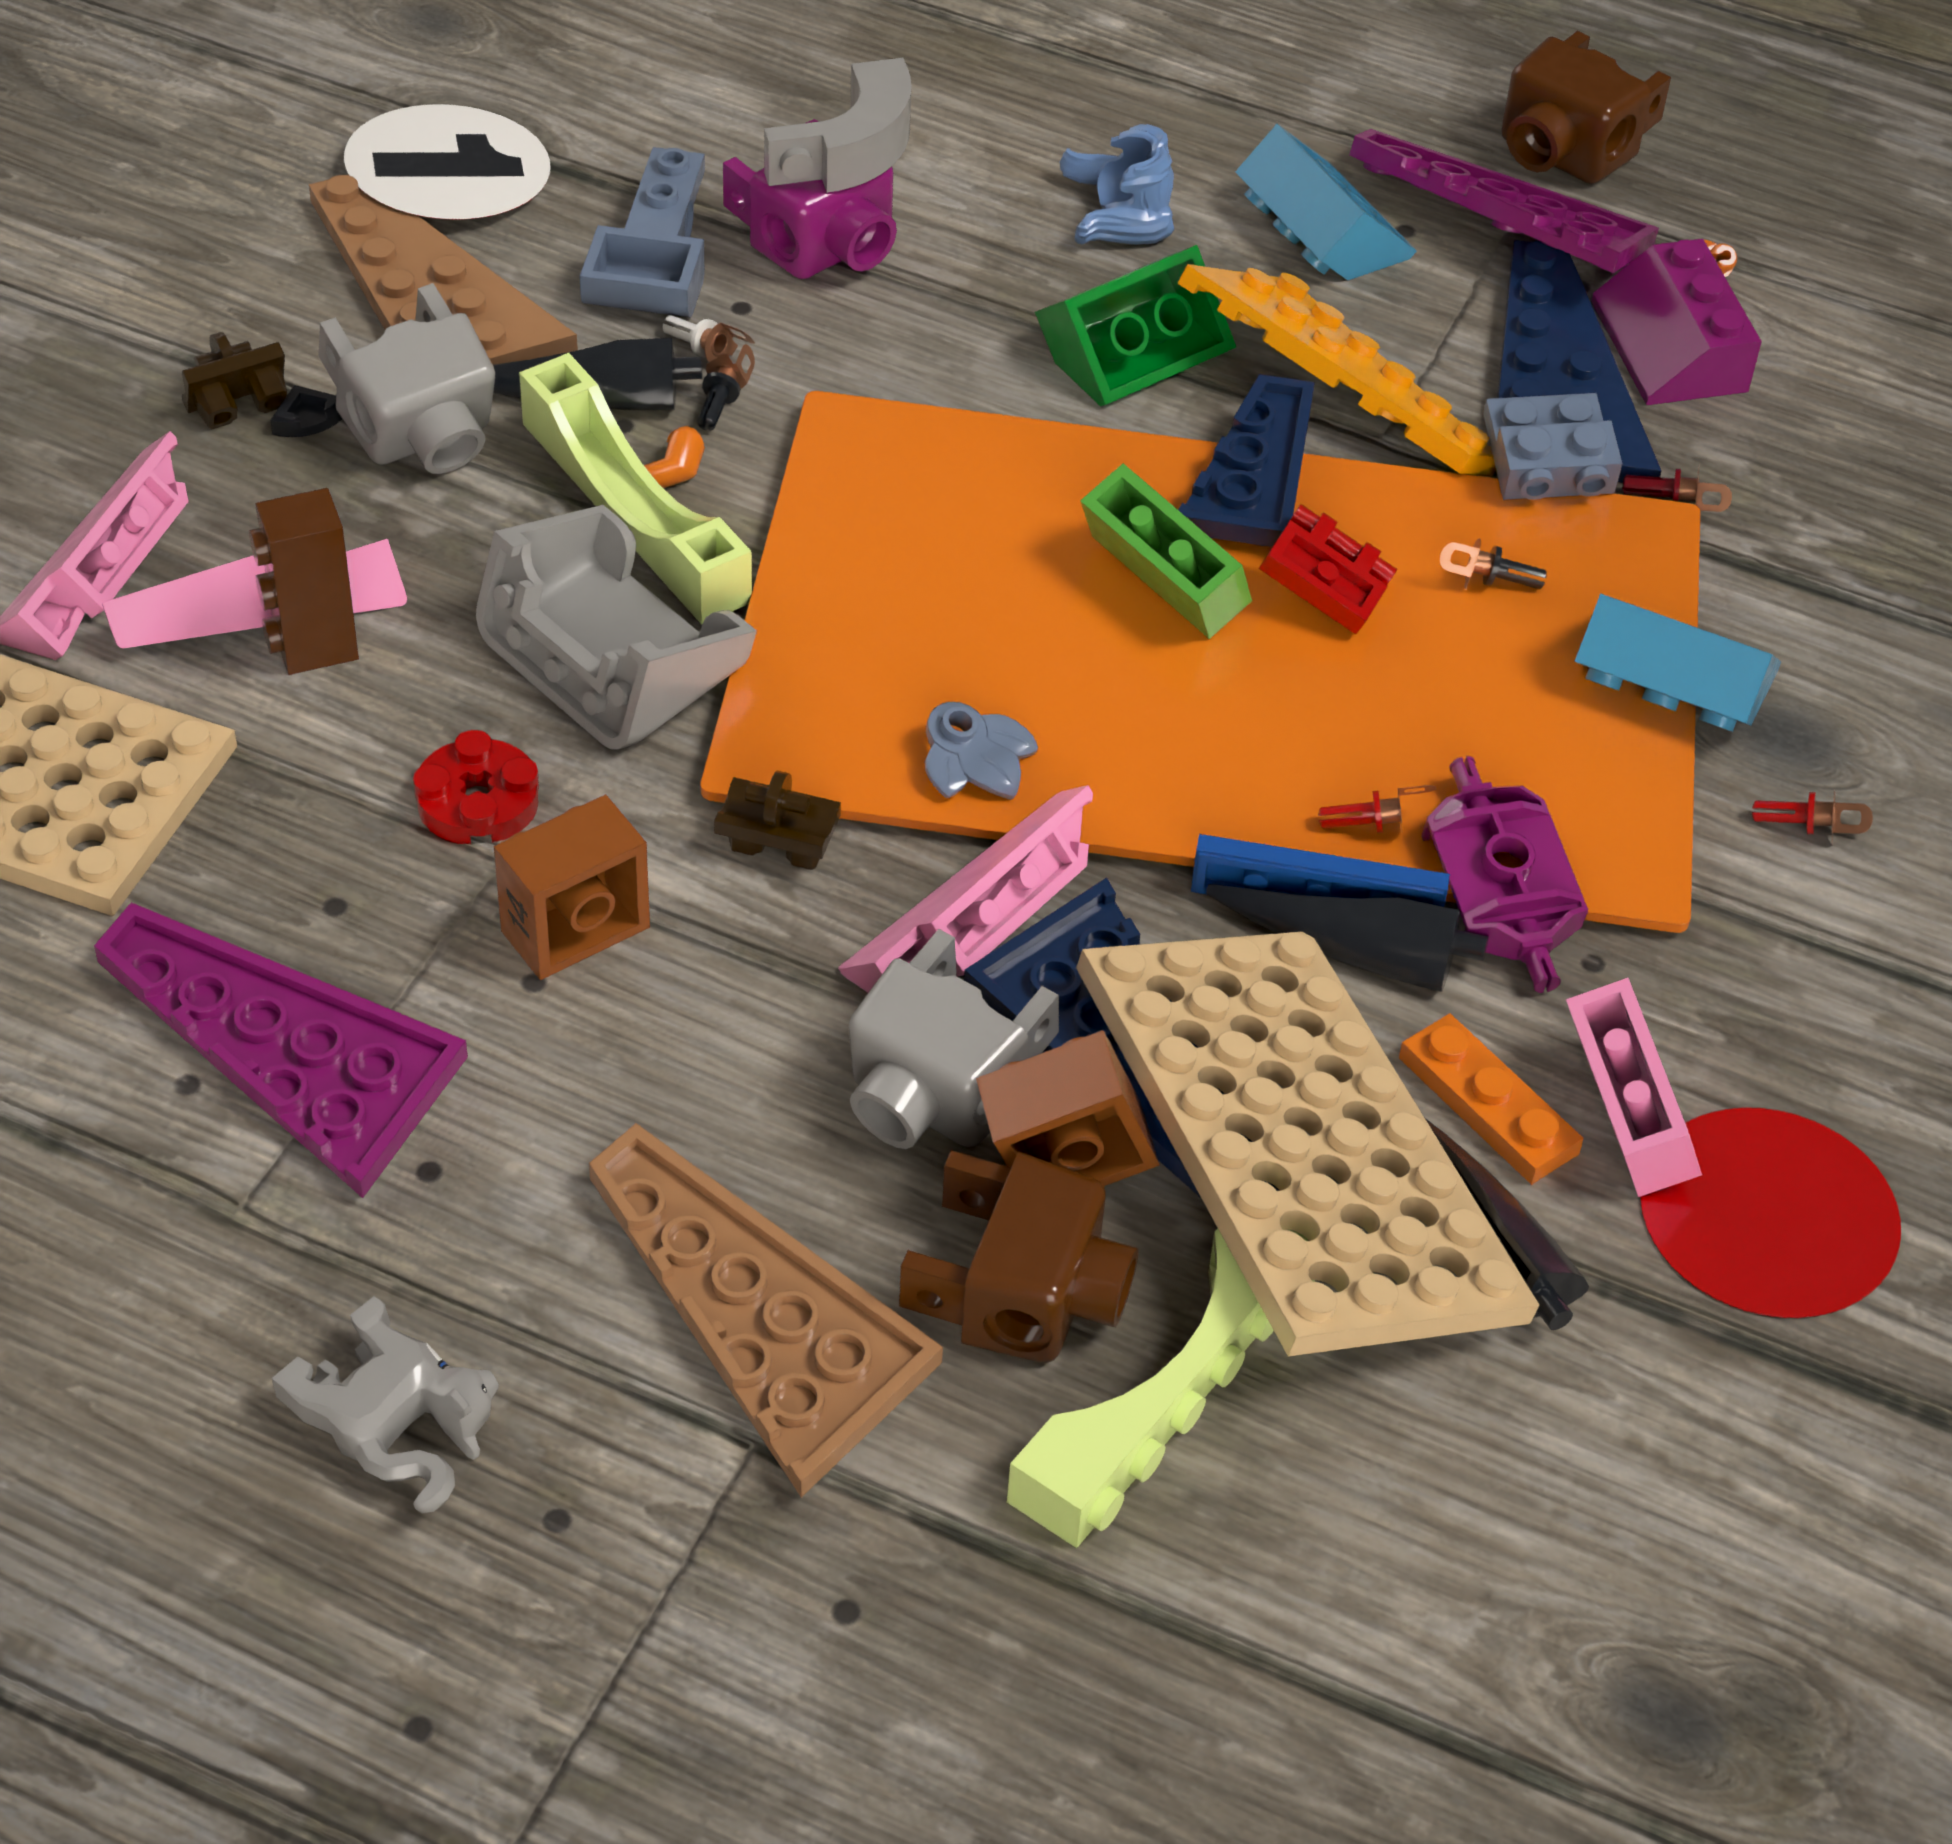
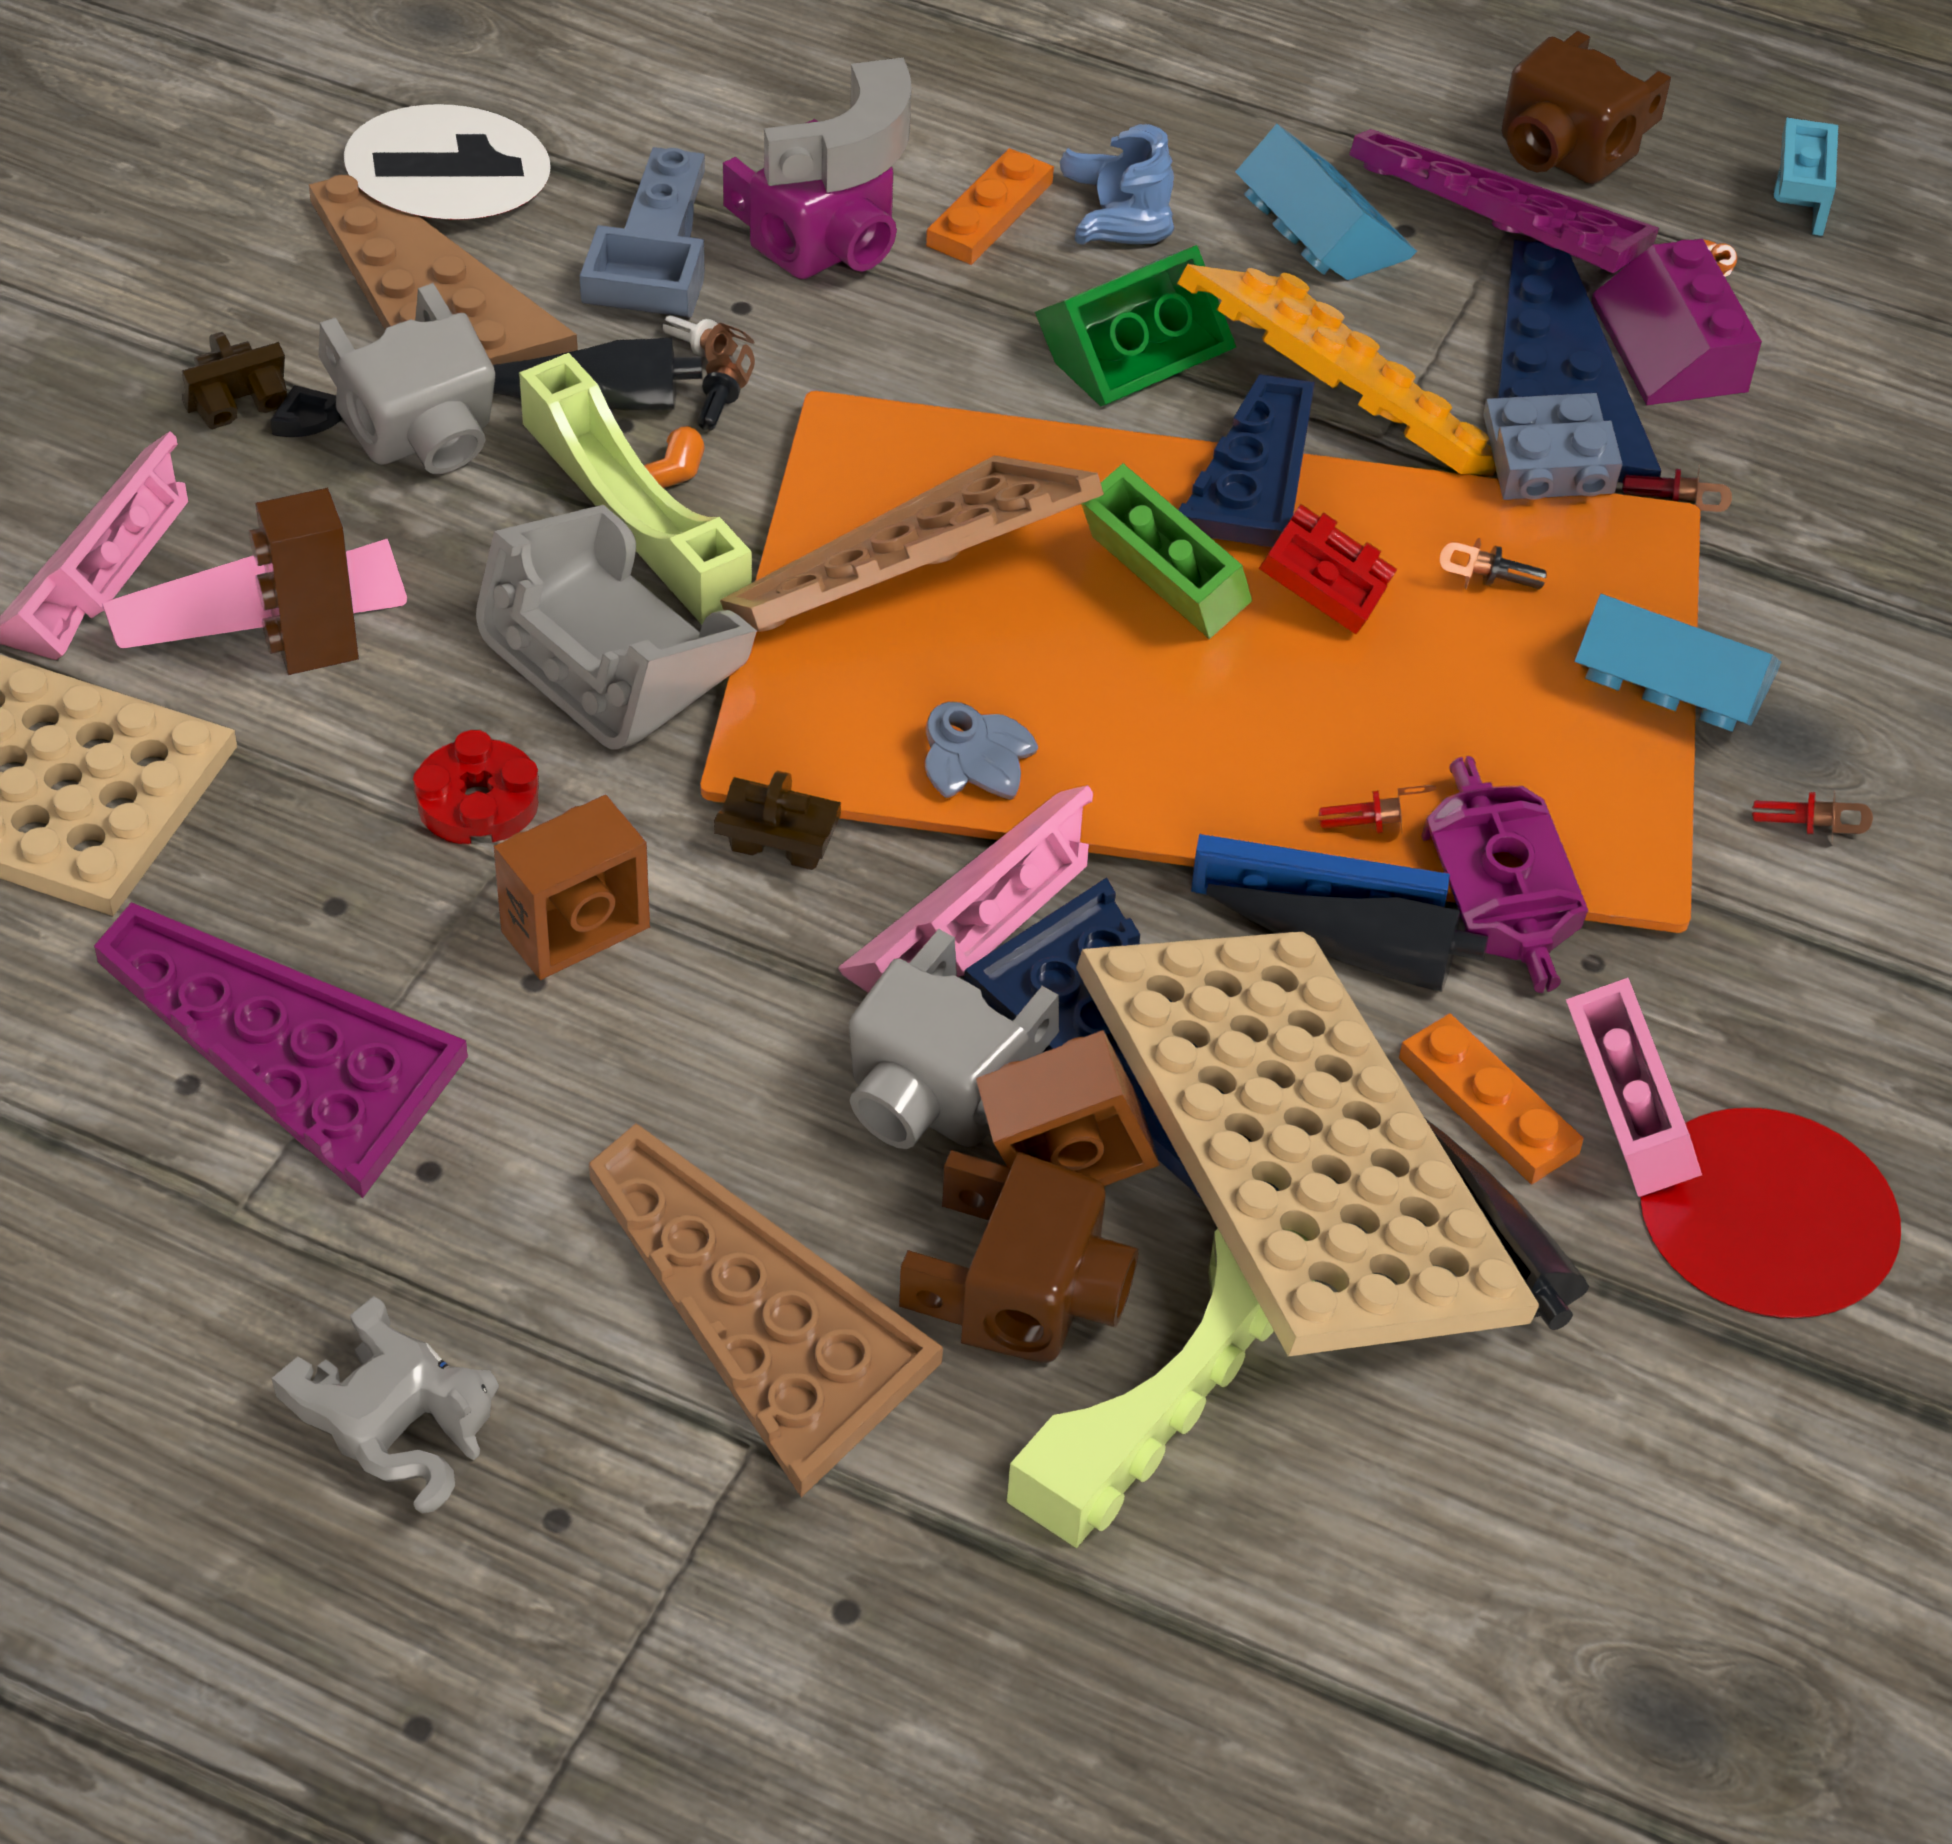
(925, 530): none -> medium nougat wing
(989, 206): none -> orange plate
(1808, 168): none -> medium azure panel

